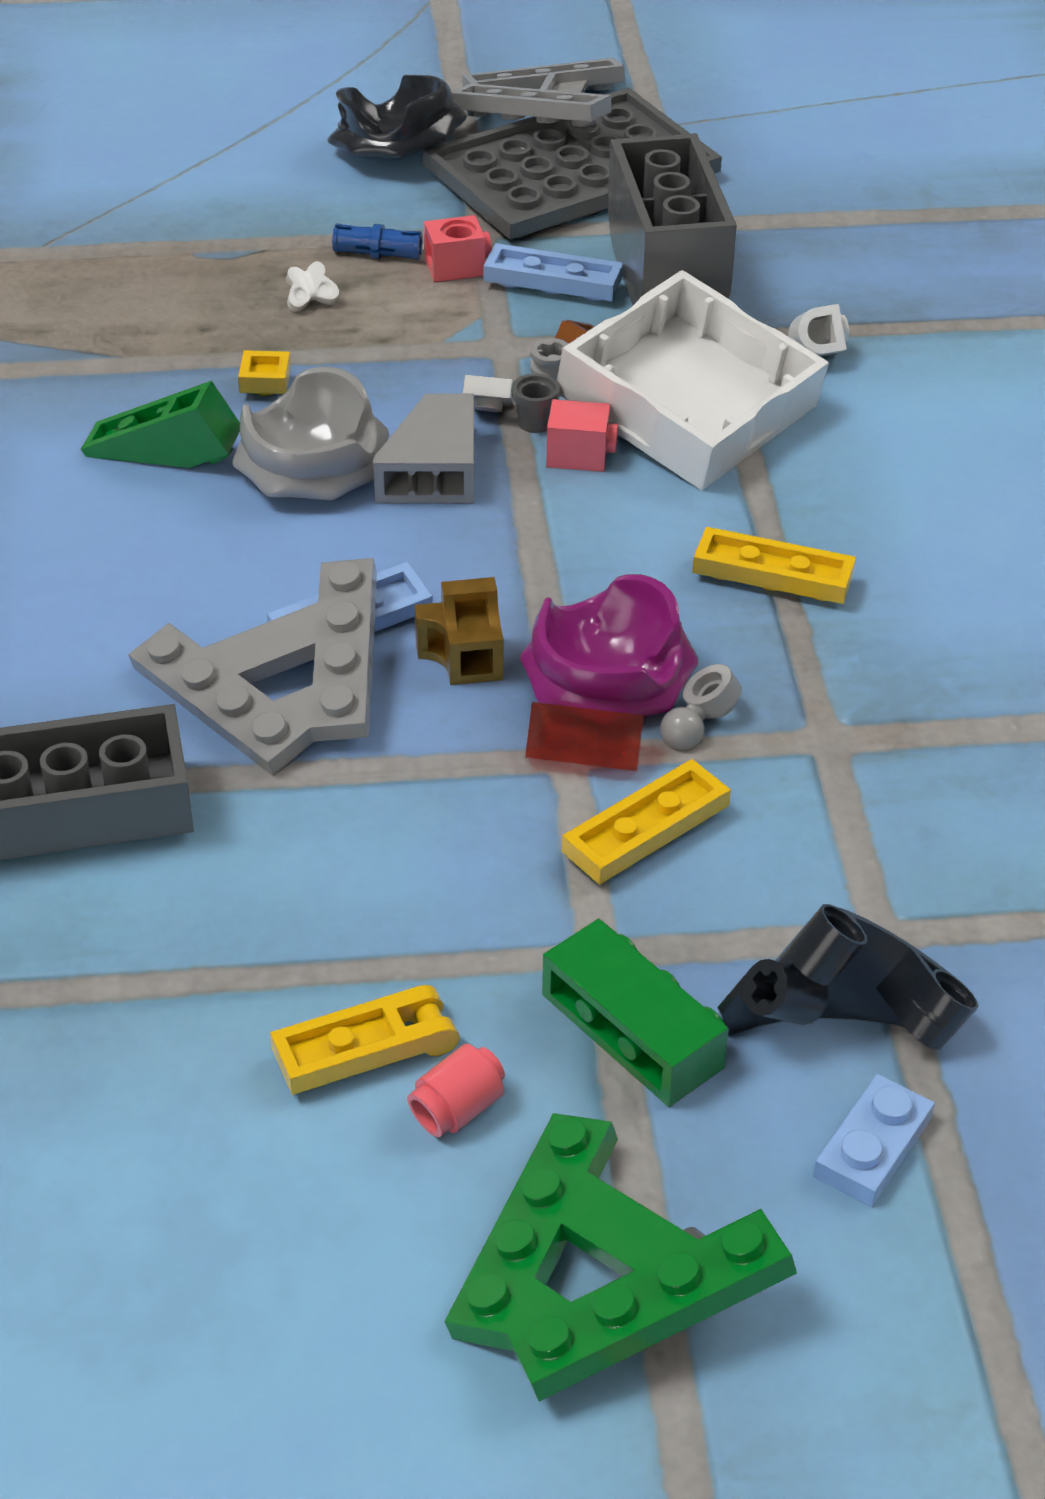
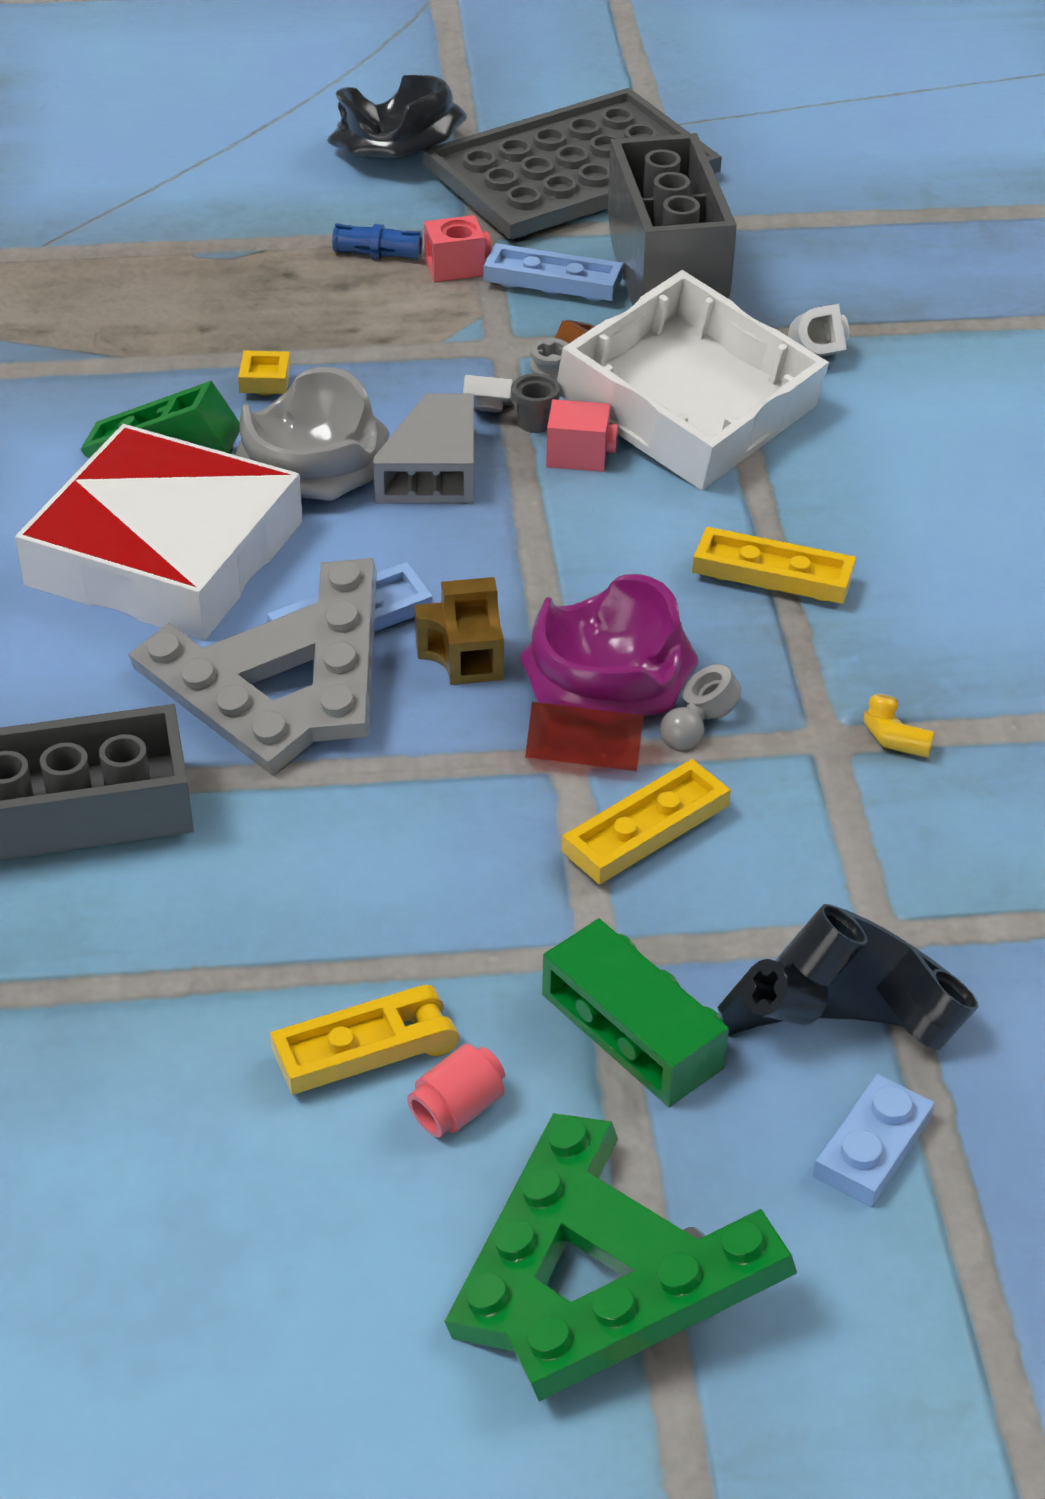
(160, 530): none -> white tile
(310, 286): white piece -> none
(542, 92): light grey plate -> none
(891, 732): none -> yellow arm

